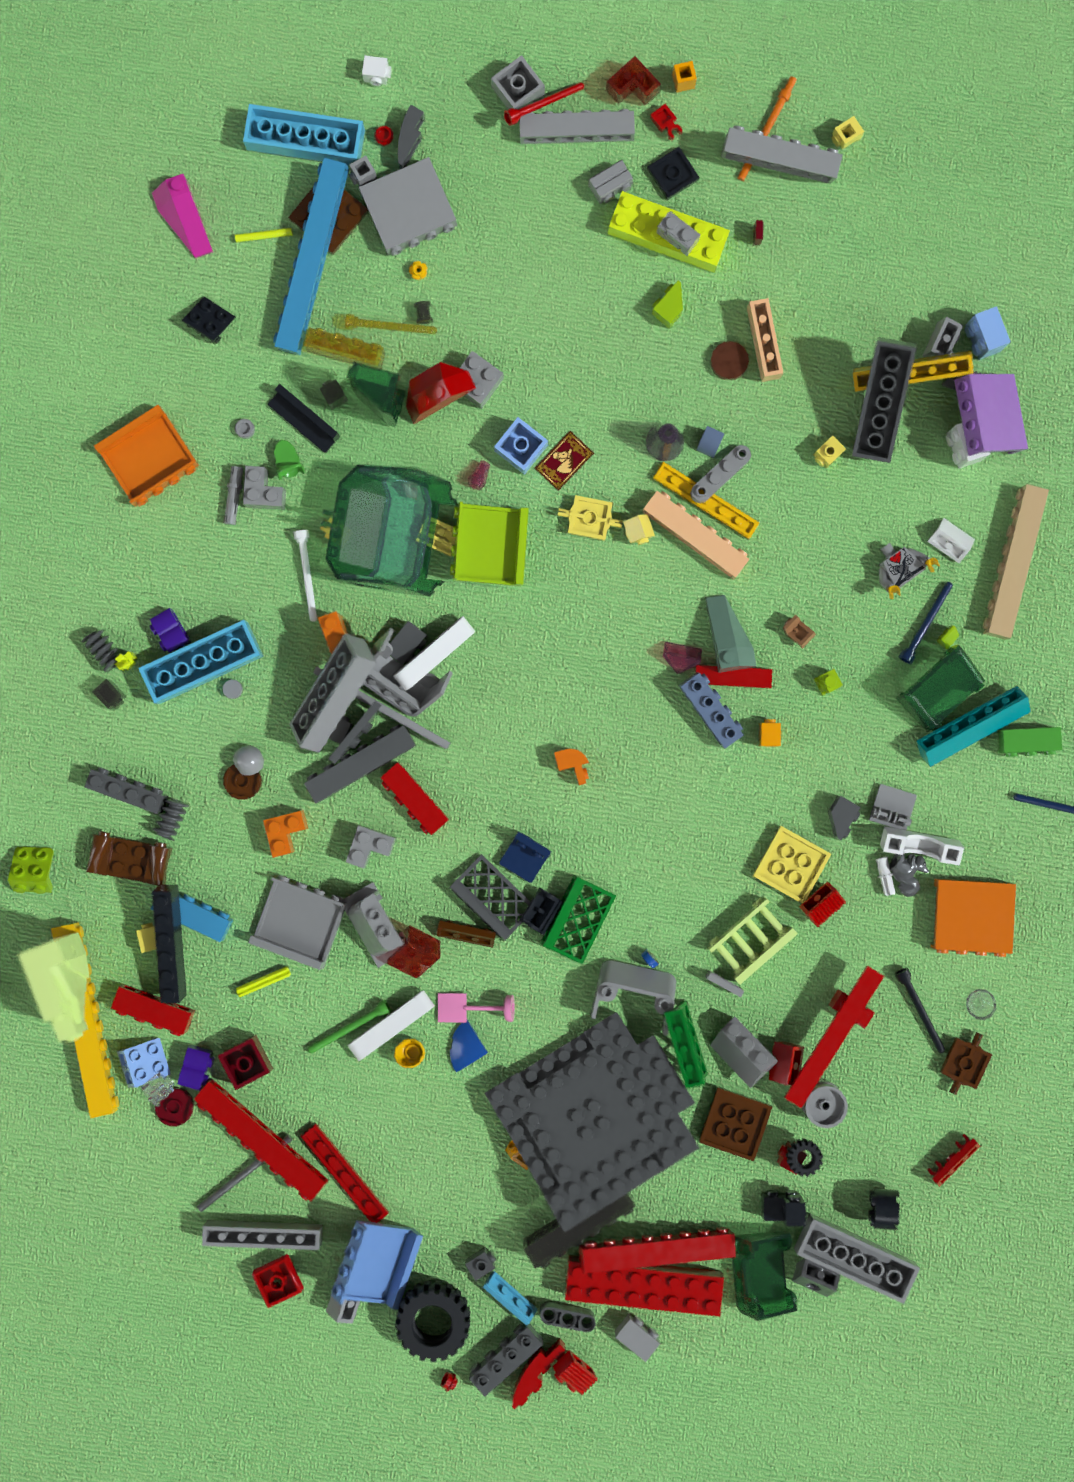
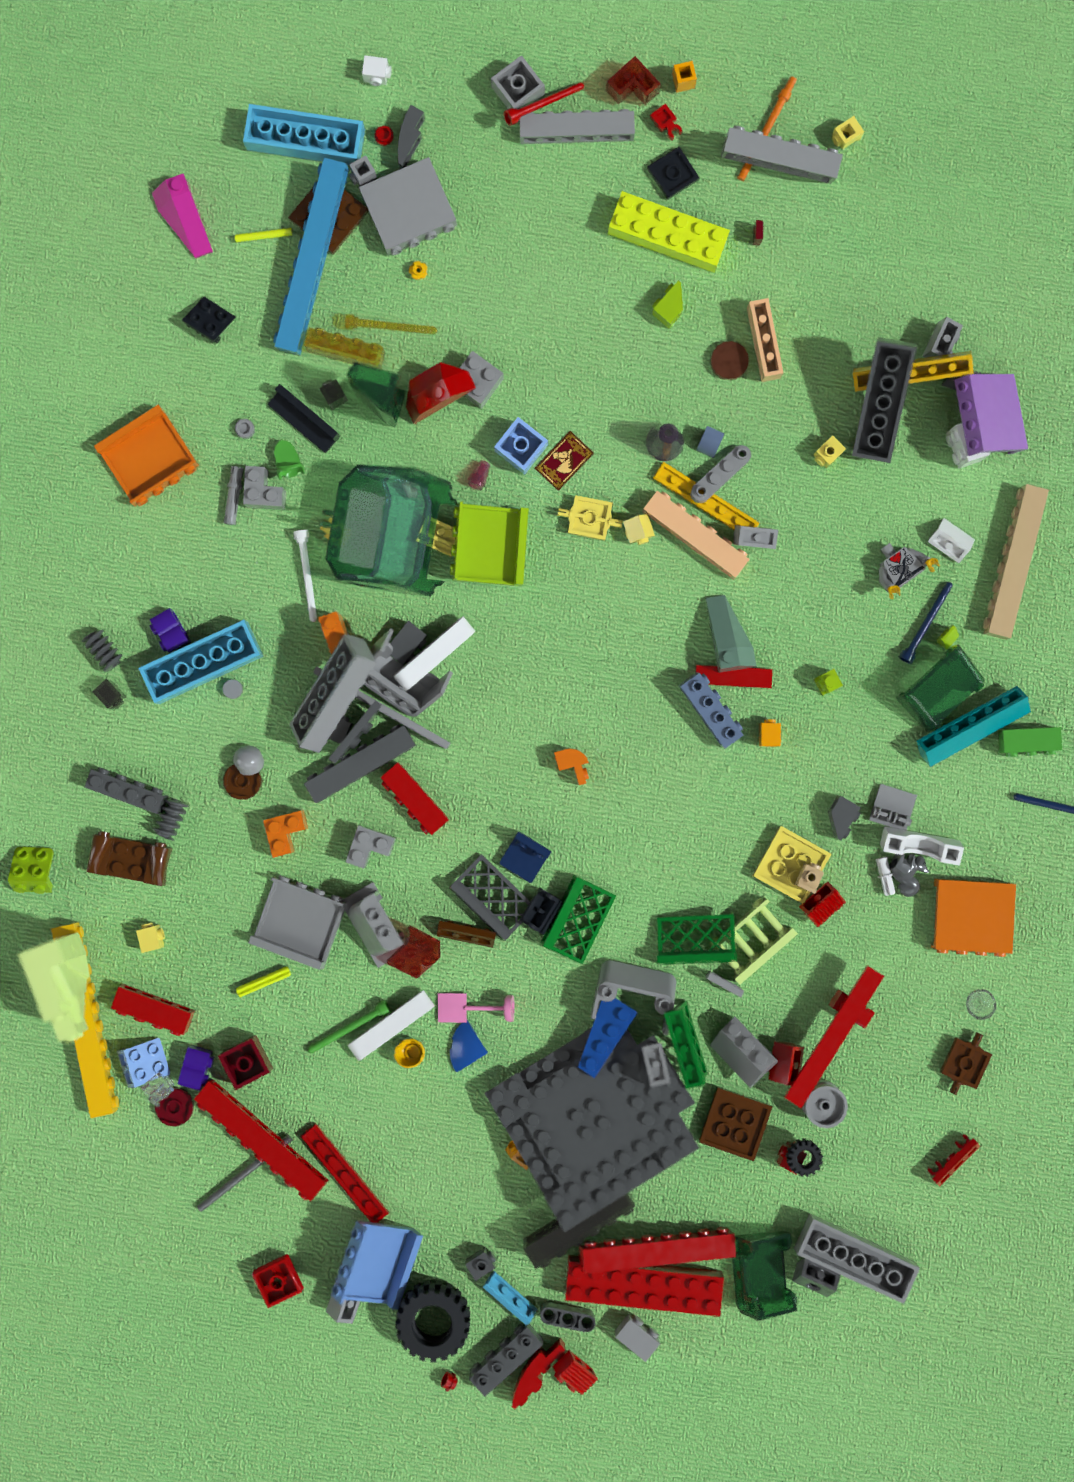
(126, 661): neon yellow plate -> none
(169, 943): black brick -> none
(203, 919): dark azure brick -> none
(262, 1235): light grey brick -> none
(423, 312): clear smoke bush -> none
(607, 1030): none -> blue wing
(610, 182): light grey brick -> none
(650, 958): blue tile -> none
(656, 1065): none -> light grey panel
(678, 233): light grey brick -> none
(681, 656): clear pink slope -> none
(692, 956): none -> green fence
(755, 537): none -> light grey panel
(784, 1207): black brick -> none
(798, 631): medium nougat bracket -> none
(803, 881): none -> tan brick
(885, 1209): black brick -> none
(904, 977): black piece -> none
(987, 333): light blue brick -> none

